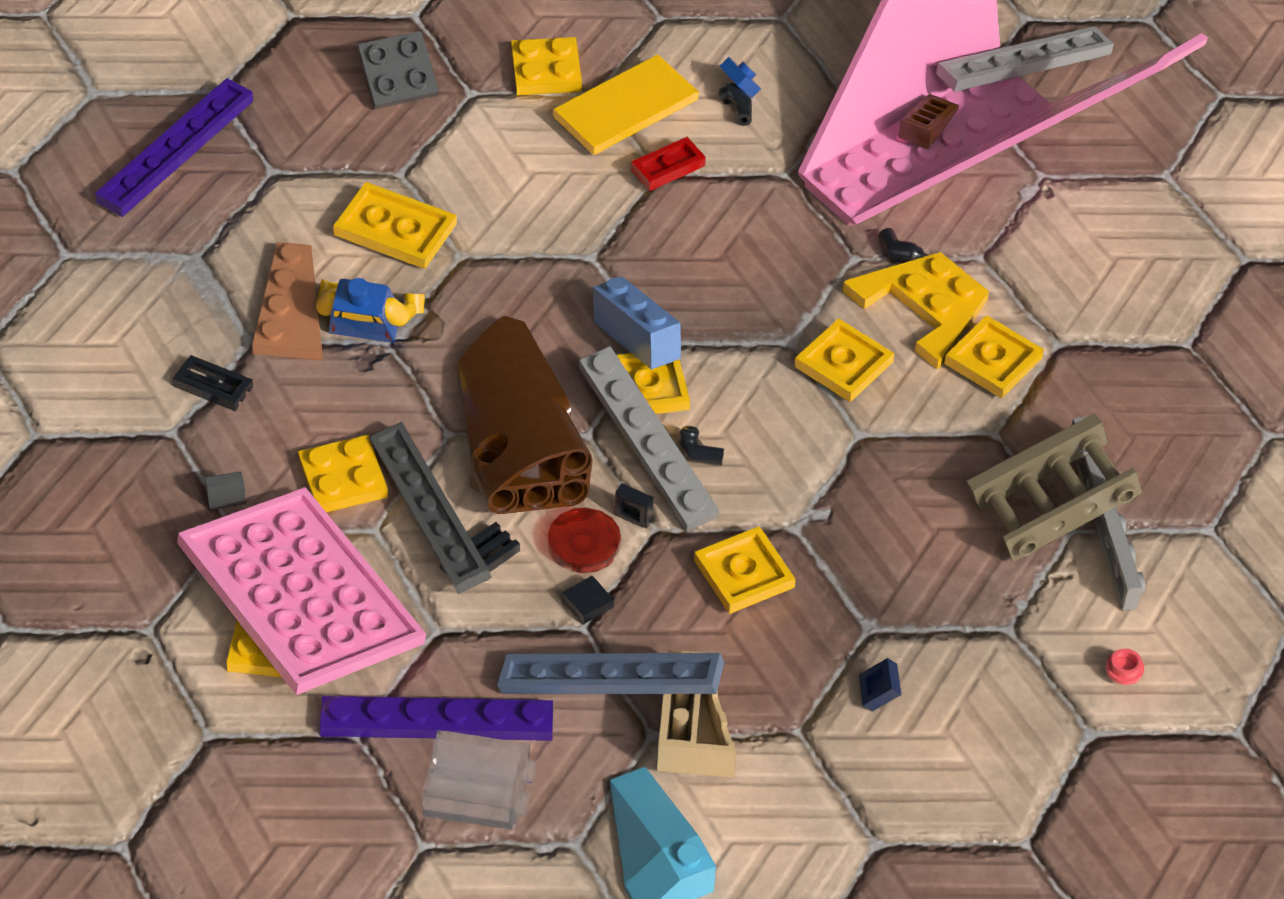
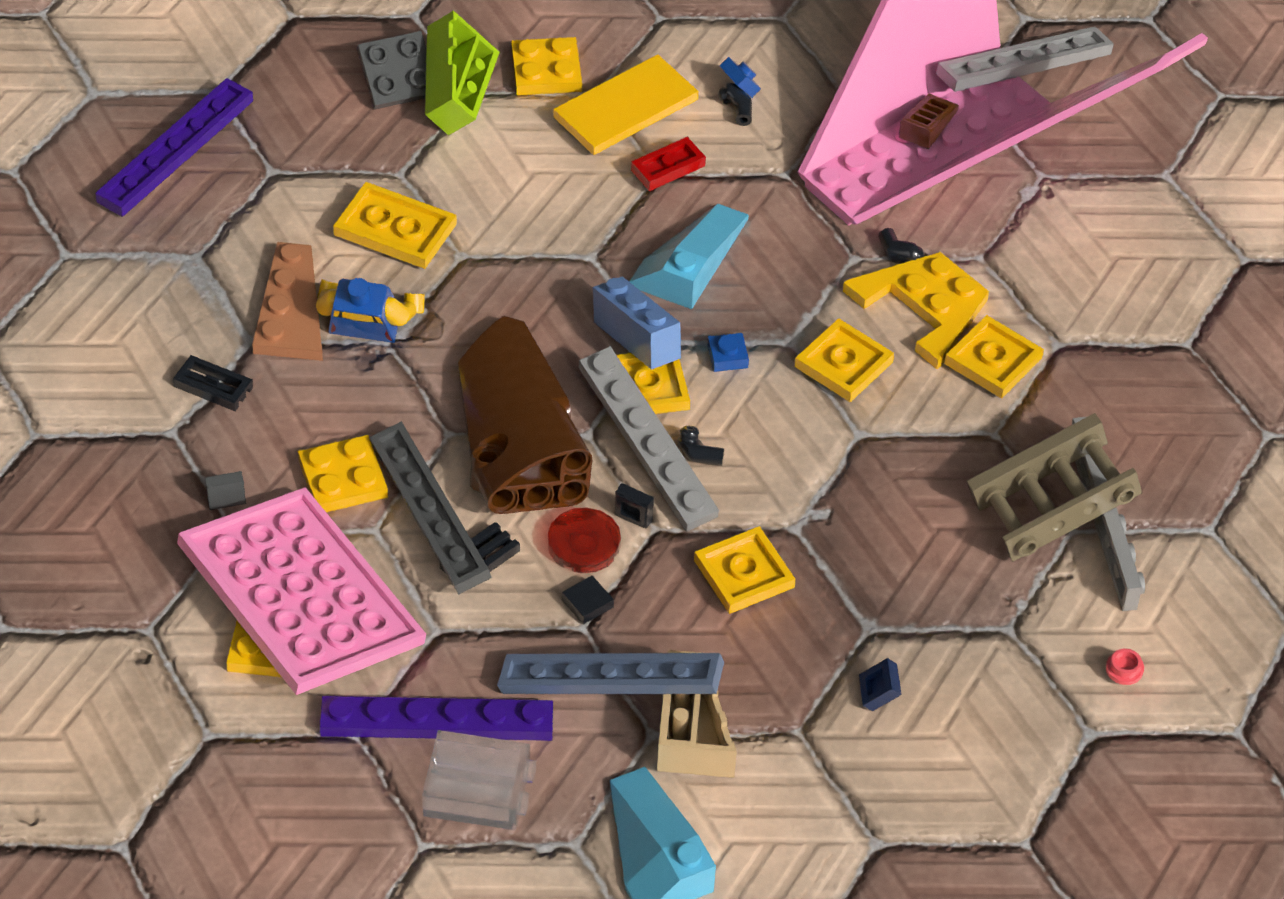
(456, 72): none -> lime wedge
(689, 259): none -> medium azure wedge
(728, 352): none -> blue plate

